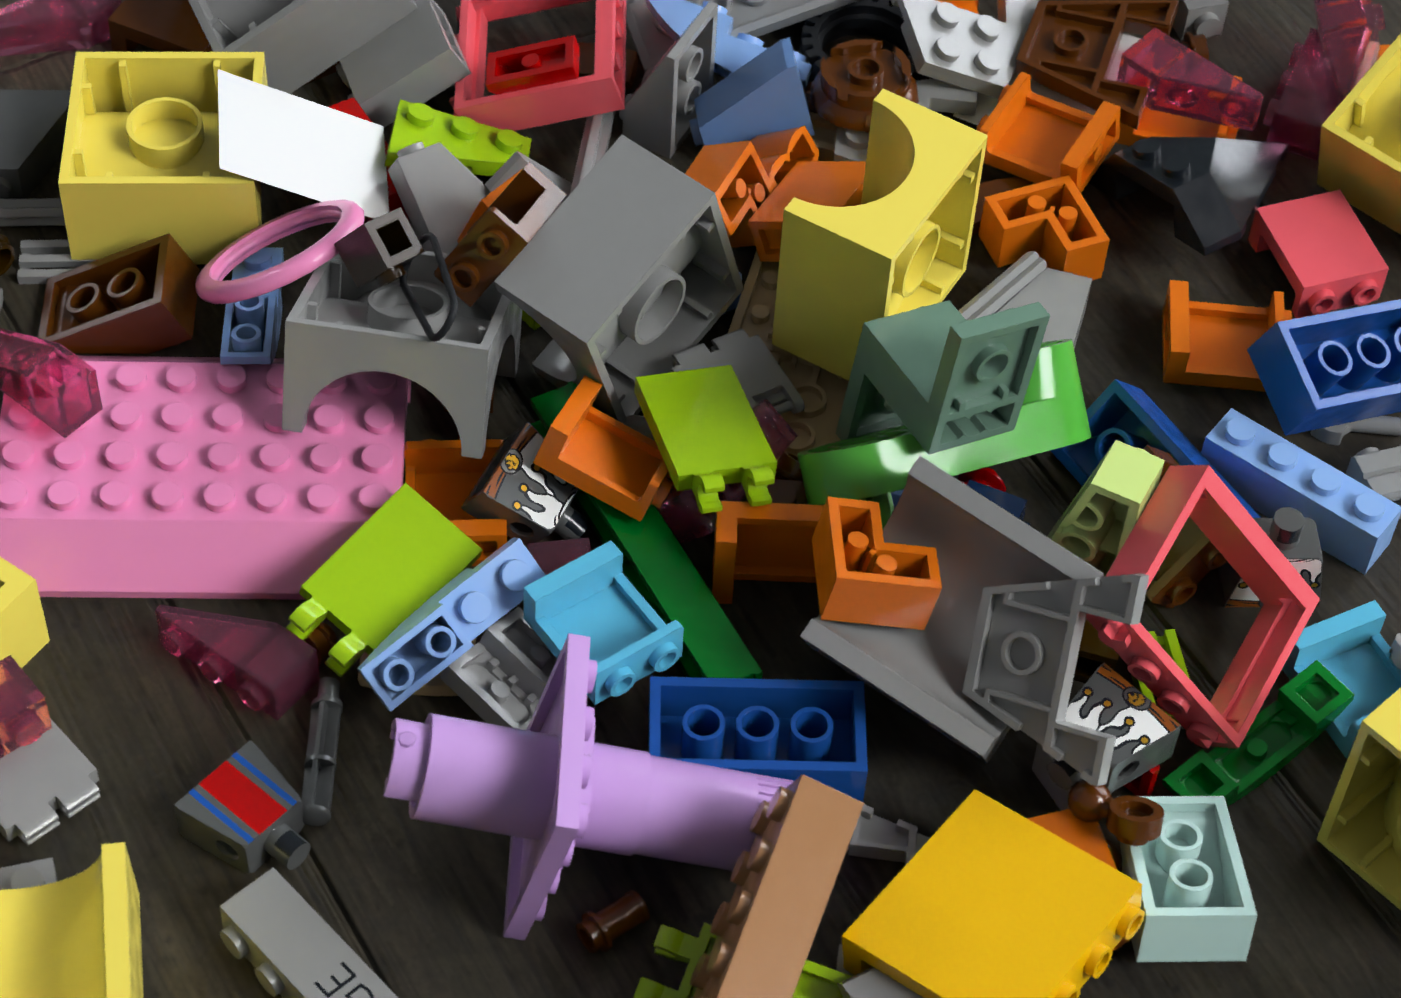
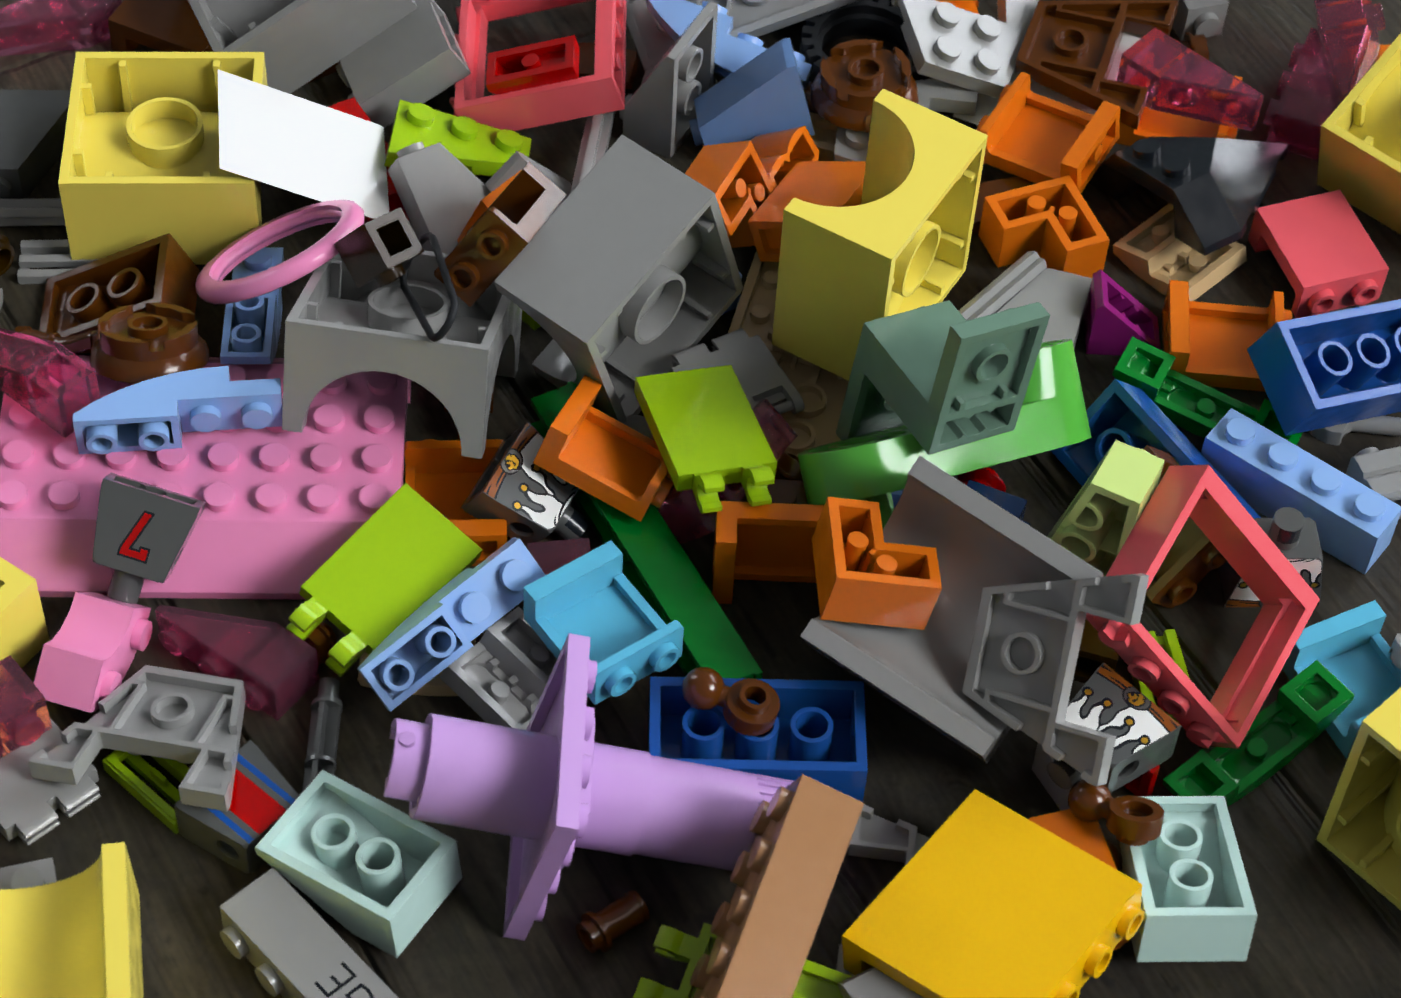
(92, 650): none -> bright pink brick
(138, 344): none -> reddish brown piece
(138, 789): none -> lime tile
(141, 533): none -> dark grey torso
(160, 716): none -> light grey wing
(161, 408): none -> light blue slope
(363, 861): none -> light aqua slope
(705, 689): none -> reddish brown plate
(1115, 317): none -> magenta slope
(1160, 257): none -> tan slope
(1183, 398): none -> green slope

